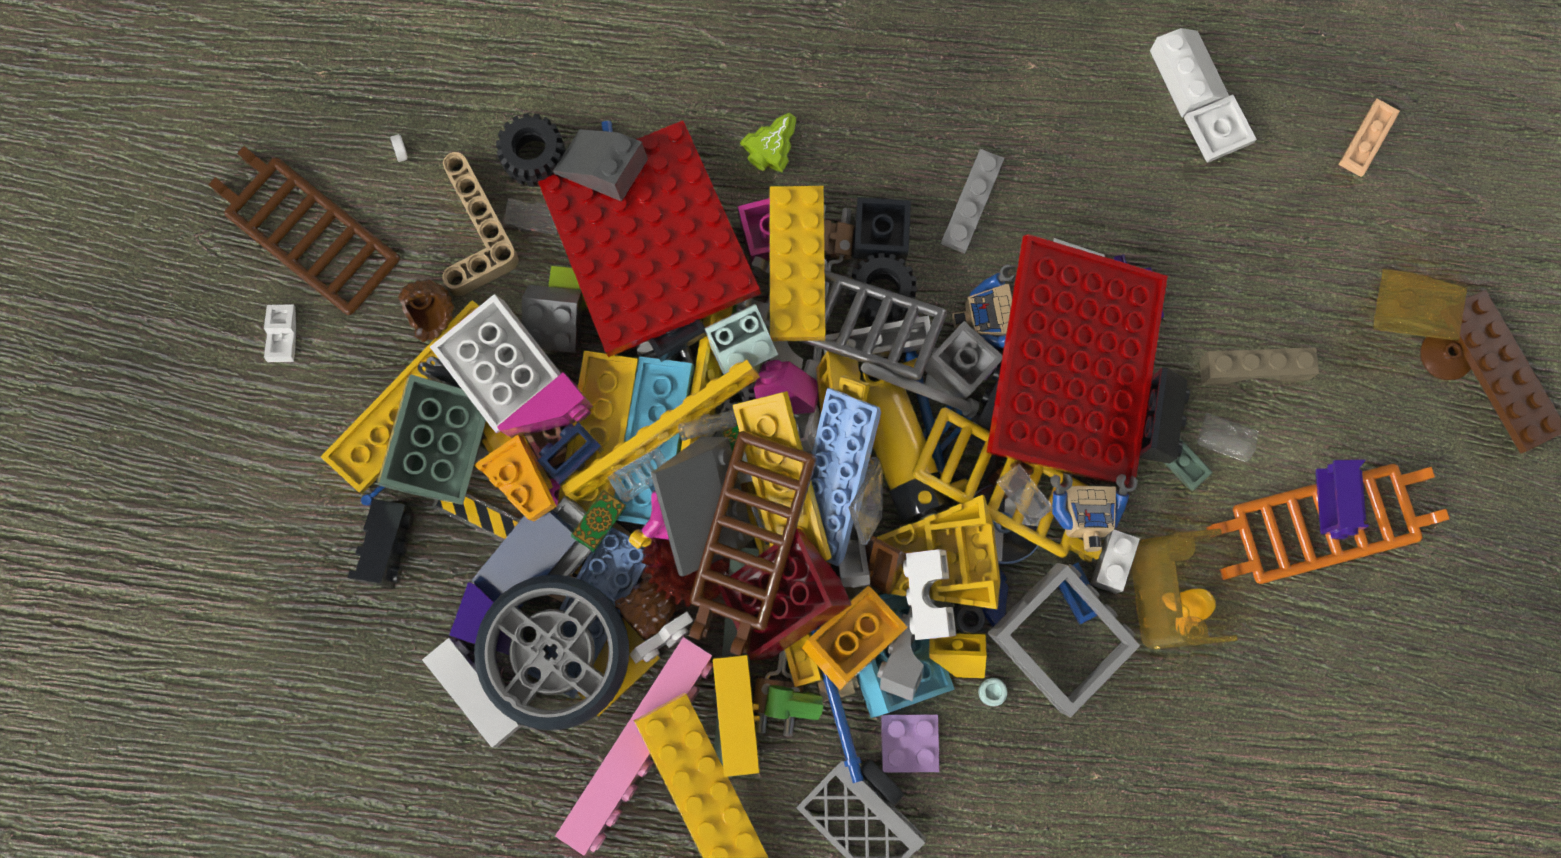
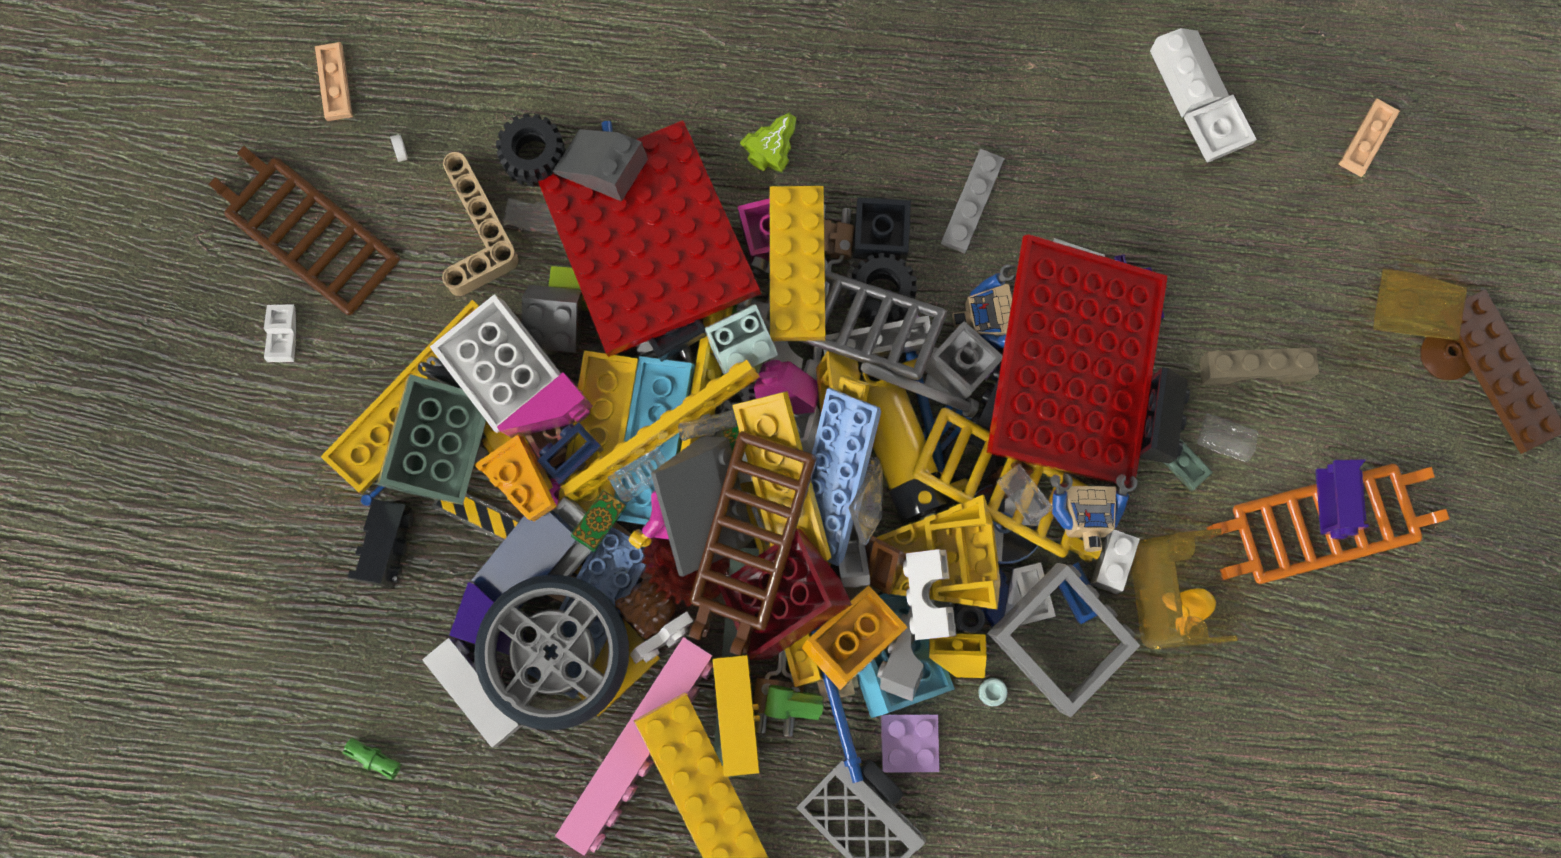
(333, 81): none -> light nougat tile
(372, 758): none -> bright green pin
(427, 308): reddish brown hair -> none
(1021, 582): none -> white wing

